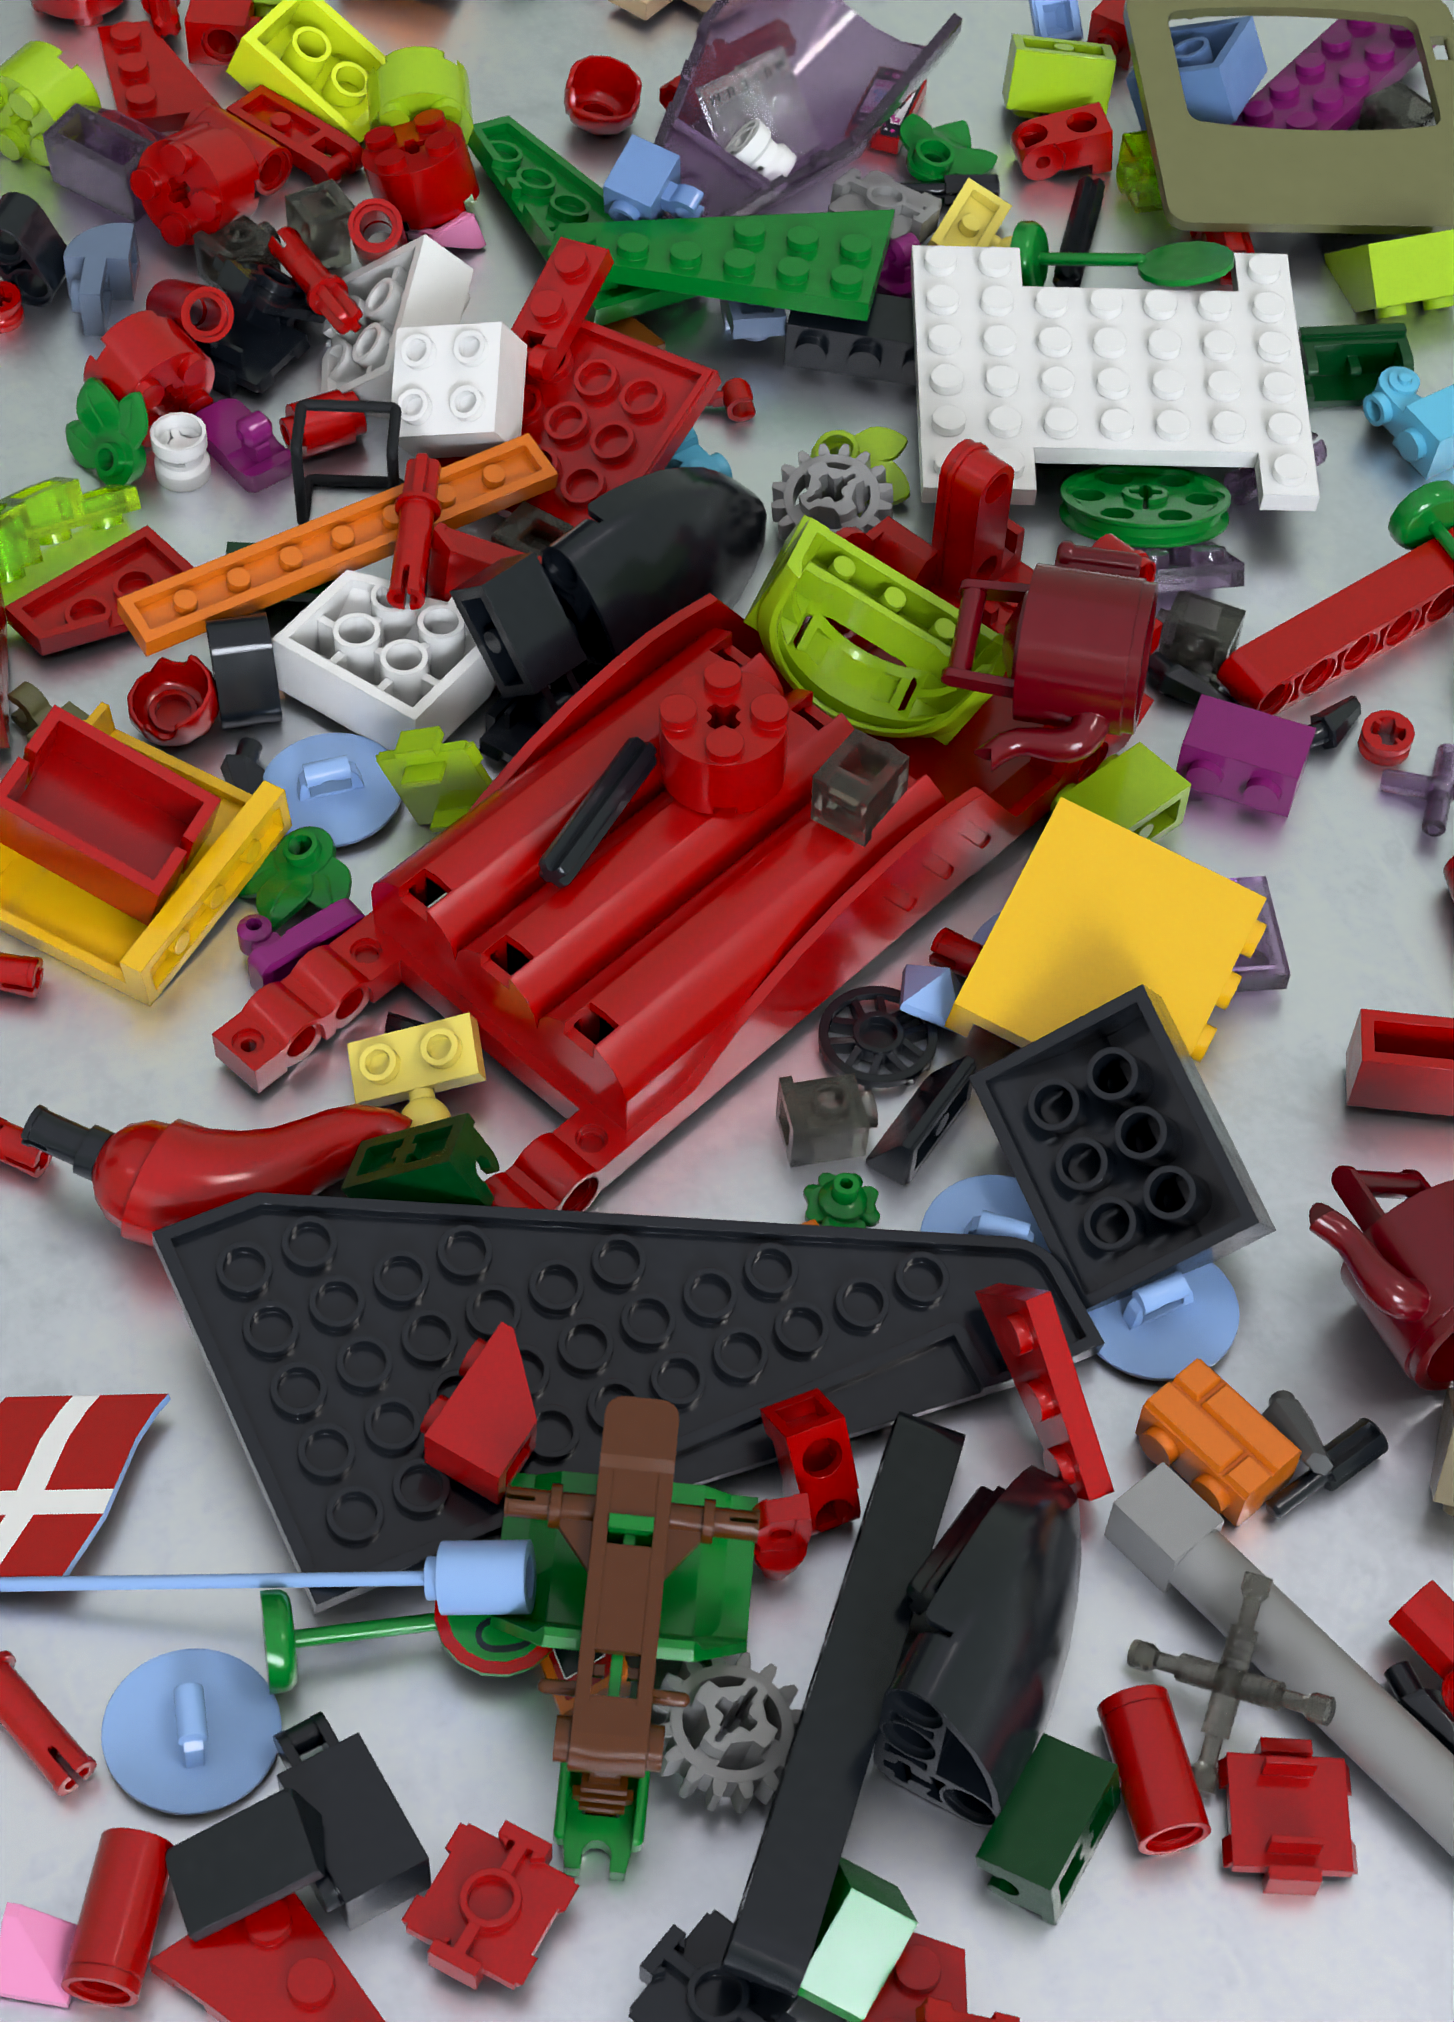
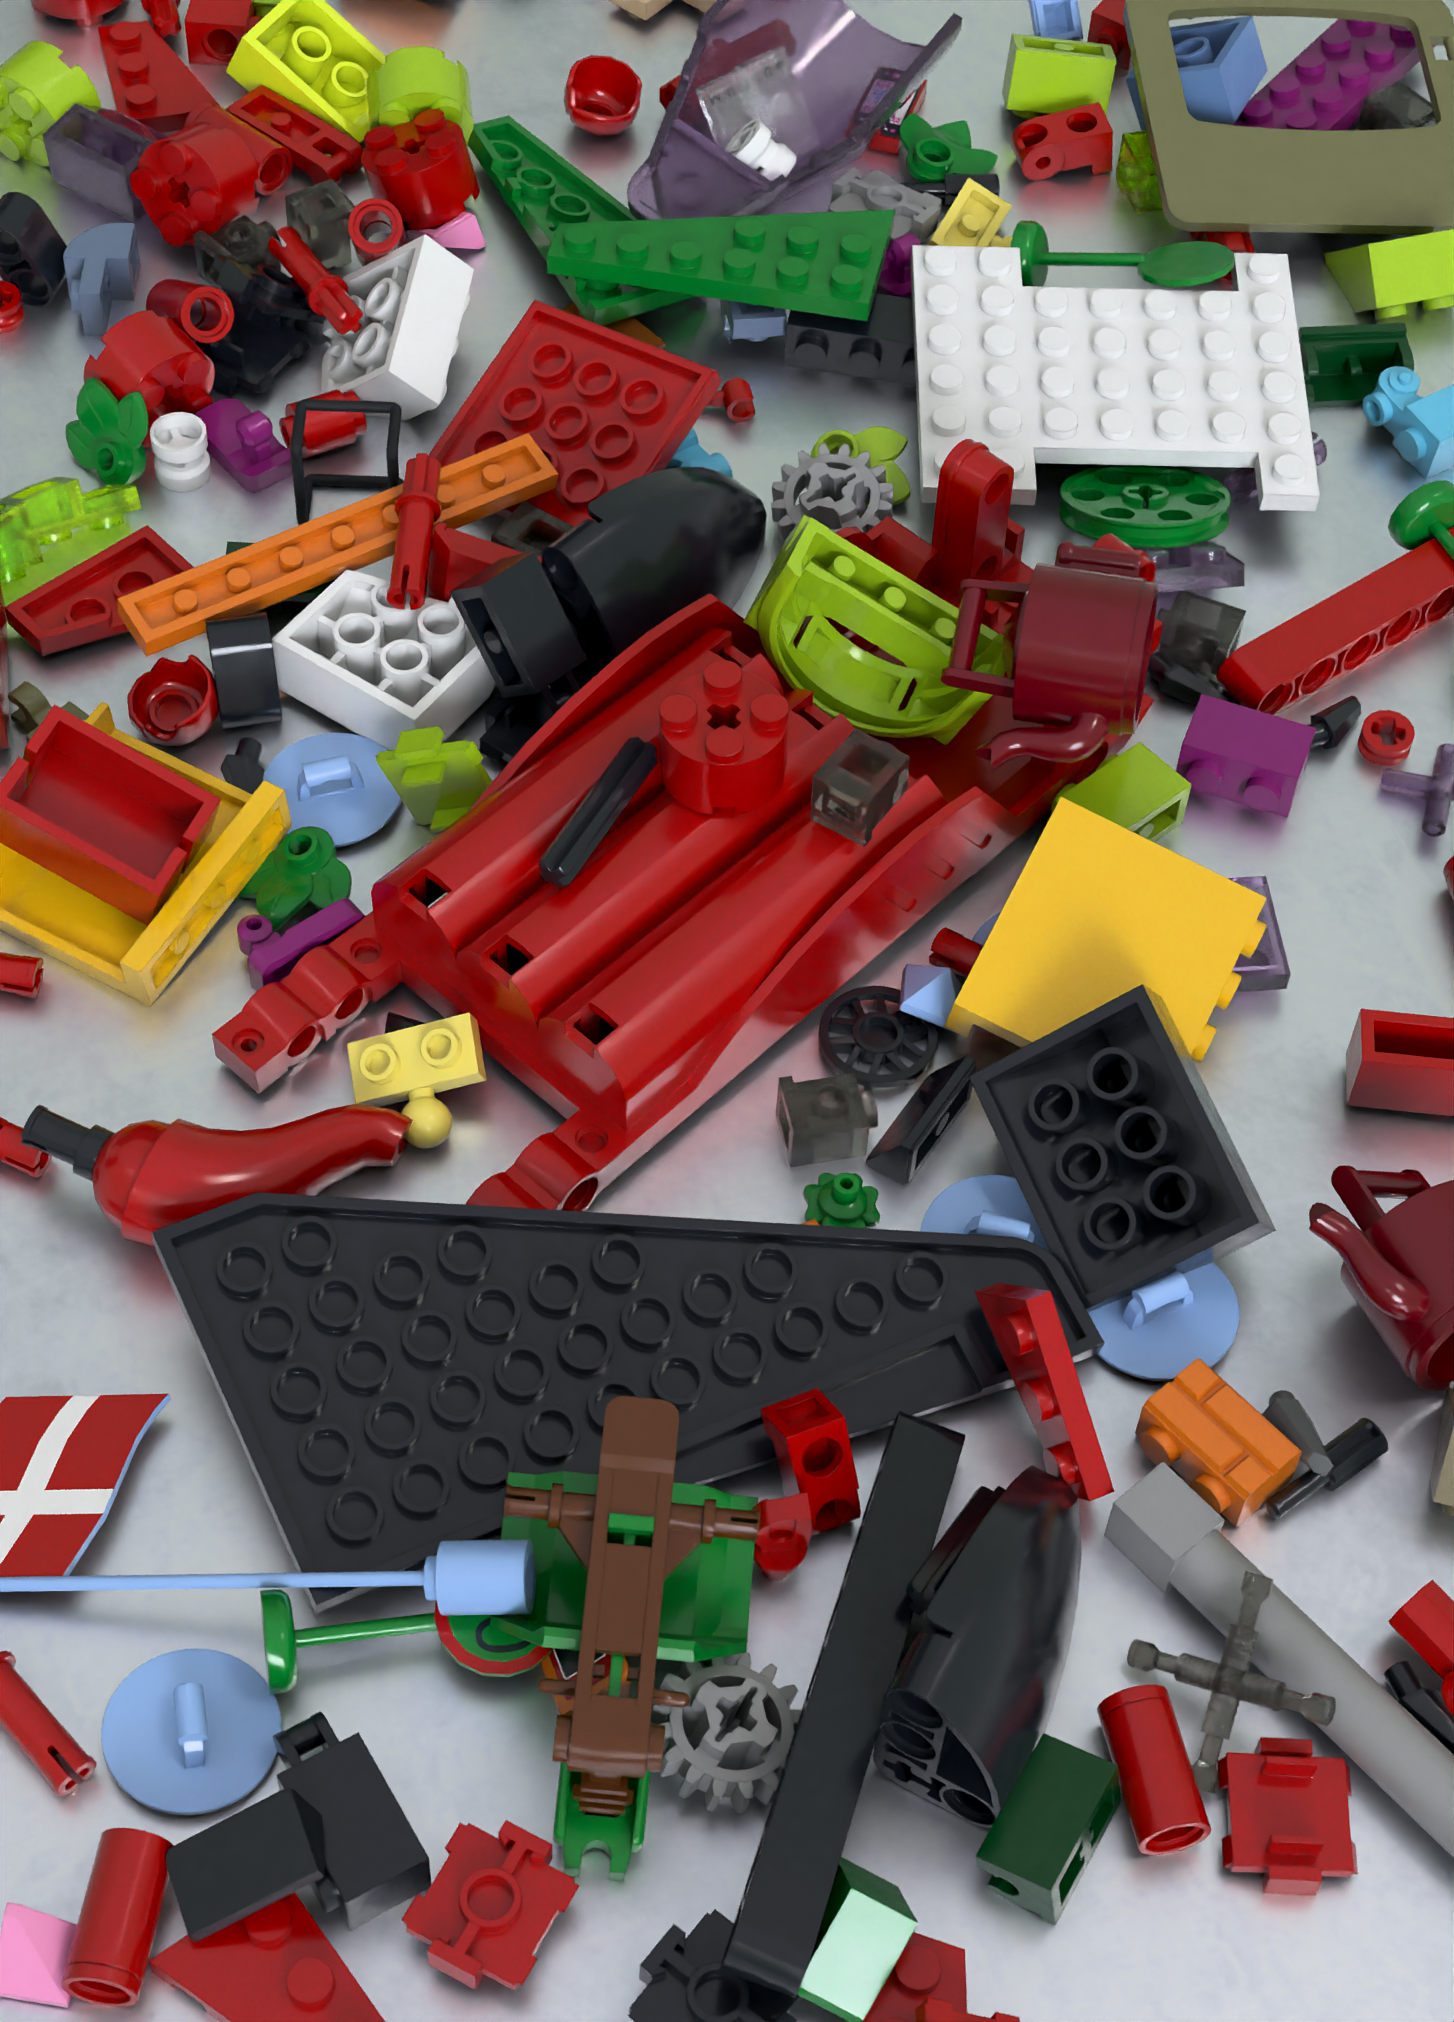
(424, 1165): dark green hinge -> none
(458, 387): white brick -> none
(488, 1421): red slope -> none
(560, 303): red plate -> none
(648, 184): medium blue brick -> none
(1080, 228): black axle -> none

